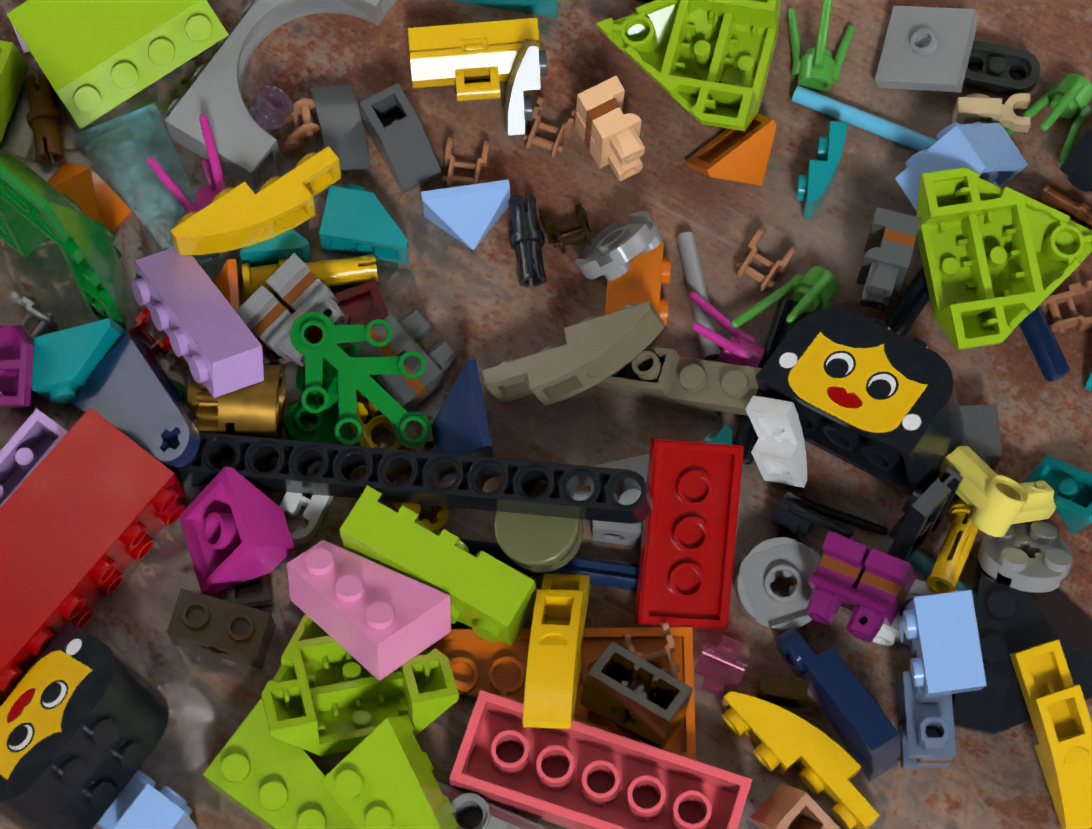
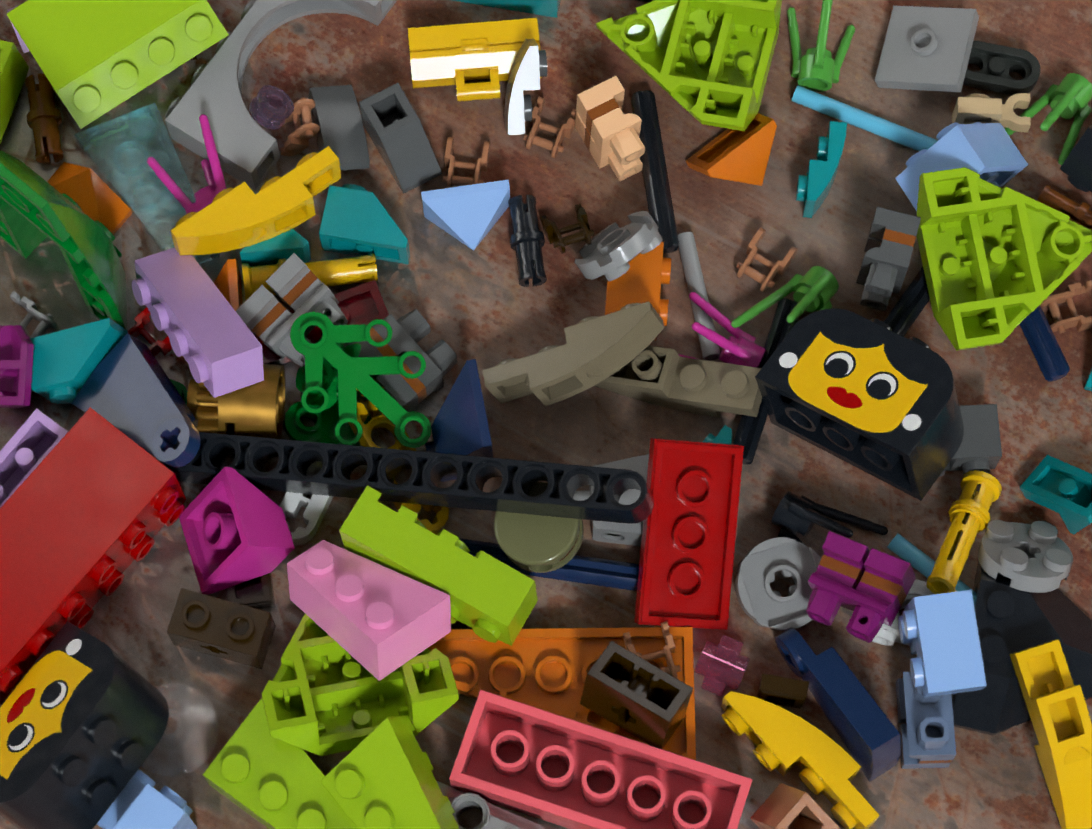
(555, 651): yellow slope -> none
(655, 169): none -> black axle
(780, 441): white slope -> none
(923, 515): black plate -> none
(997, 499): light yellow piece -> none

